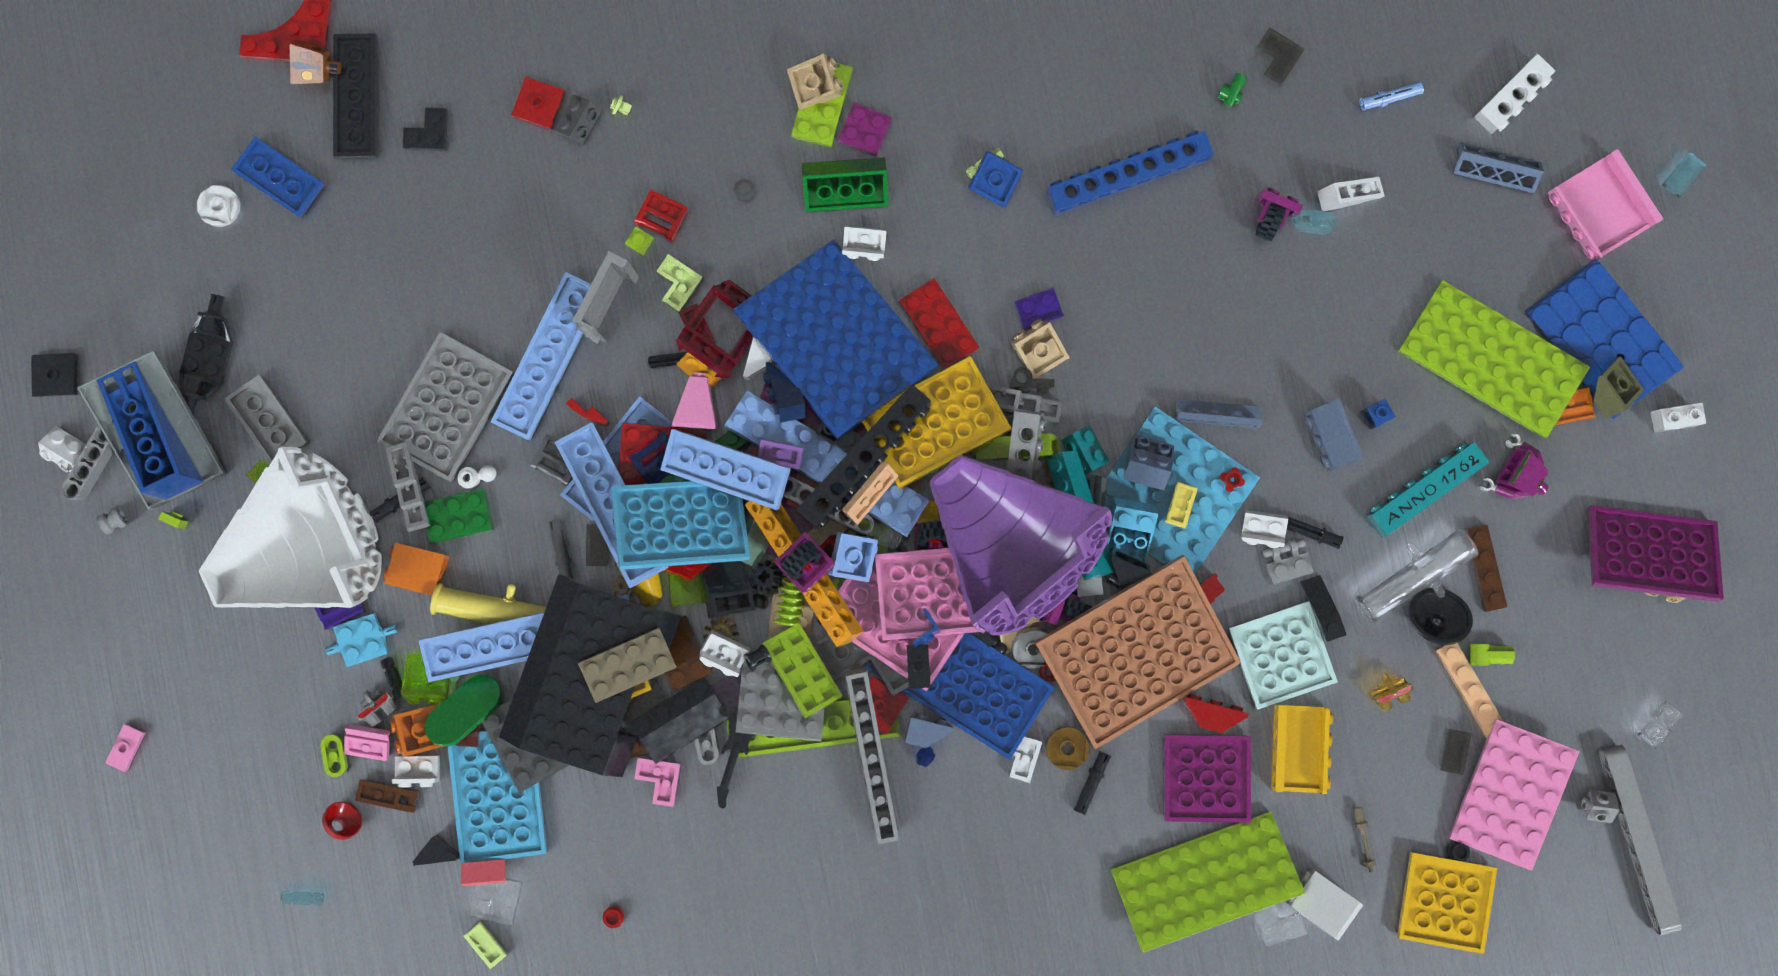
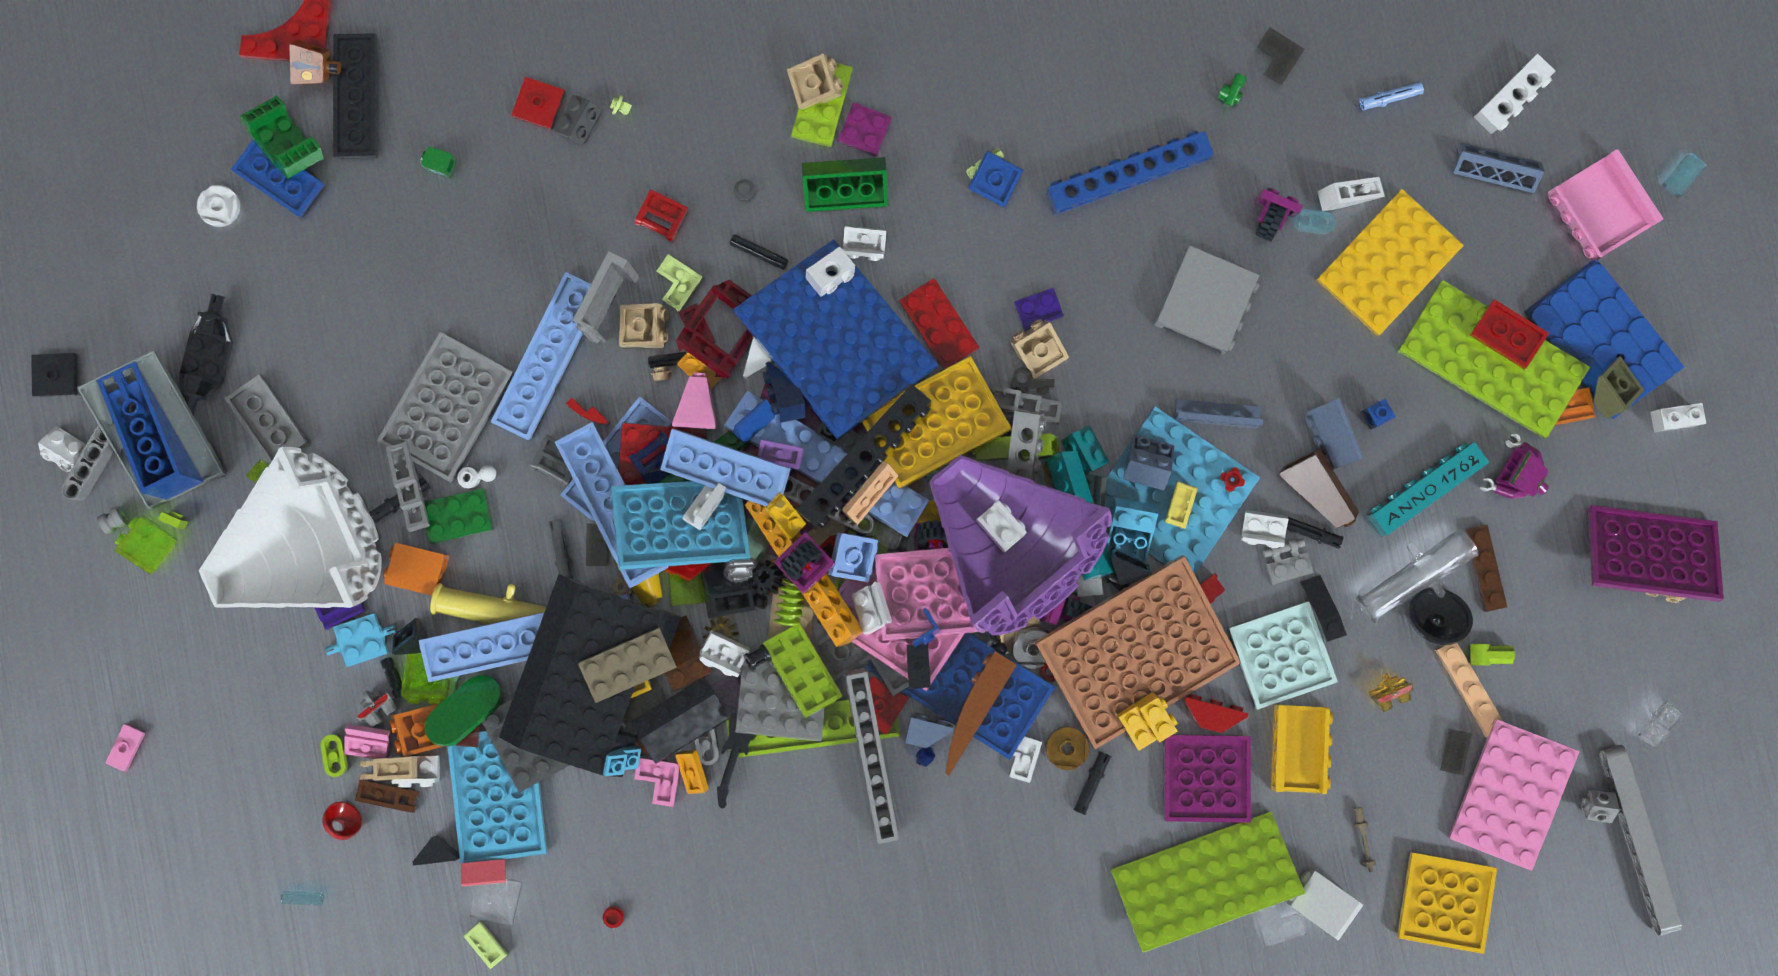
(144, 544): none -> clear neon green plate
(280, 137): none -> green plate
(391, 768): none -> tan hinge
(407, 639): none -> black slope
(432, 136): black plate -> none
(438, 161): none -> green brick
(622, 760): none -> medium azure slope
(639, 241): lime plate -> none
(643, 325): none -> tan plate
(660, 373): none -> tan plate
(692, 772): none -> light orange plate
(704, 506): none -> white bracket
(739, 569): none -> flat silver piece
(754, 421): none -> blue slope
(759, 252): none -> black axle
(785, 516): none -> yellow plate
(835, 261): none -> white brick
(871, 608): none -> white plate
(978, 703): none -> dark orange slope
(1001, 526): none -> white bracket
(1148, 721): none -> yellow plate
(1208, 299): none -> light grey panel
(1321, 488): none -> slope
(1389, 262): none -> yellow plate
(1458, 851): black plate -> none
(1509, 334): none -> red plate

